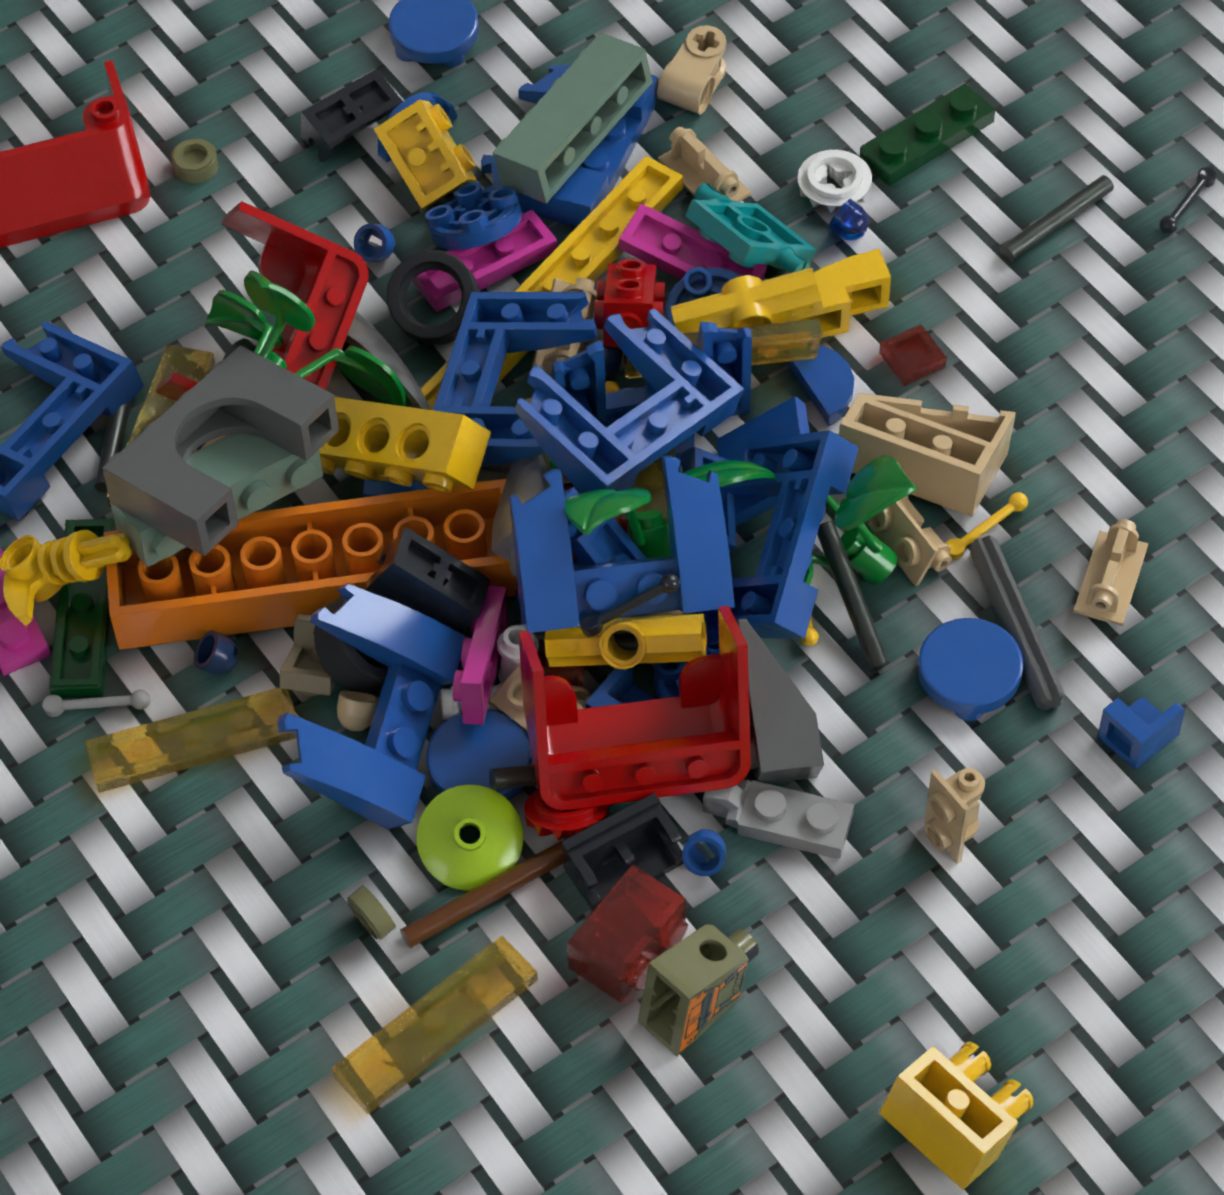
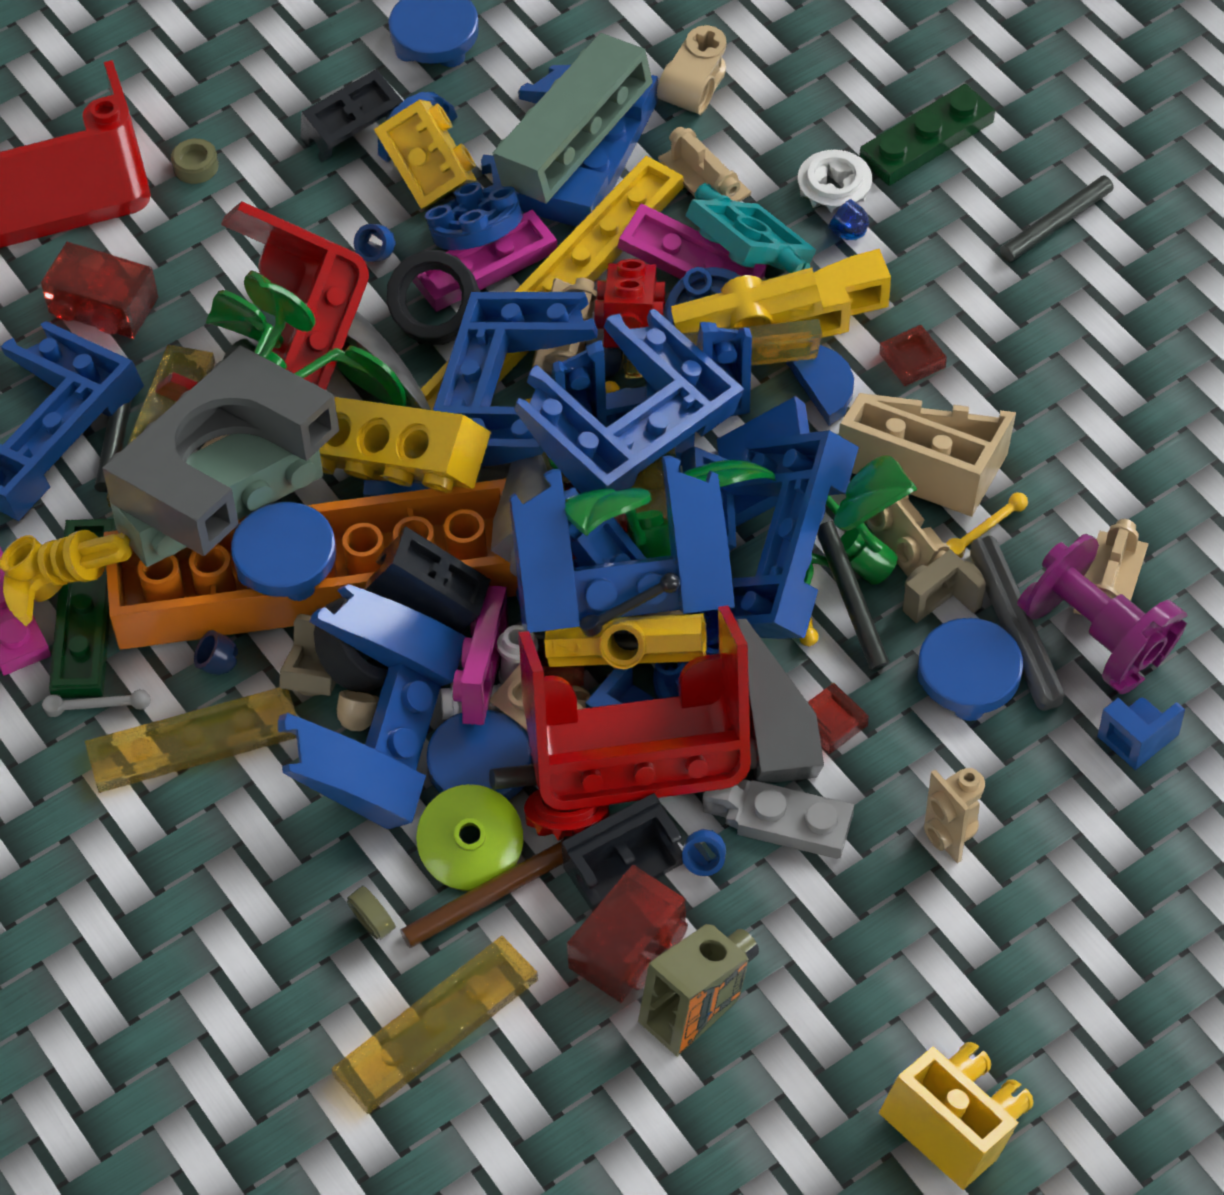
(99, 290): none -> clear red brick
(284, 550): none -> blue tile
(837, 717): none -> clear red tile
(934, 584): none -> dark tan bracket
(1117, 623): none -> magenta piece
(1205, 178): black hinge -> none

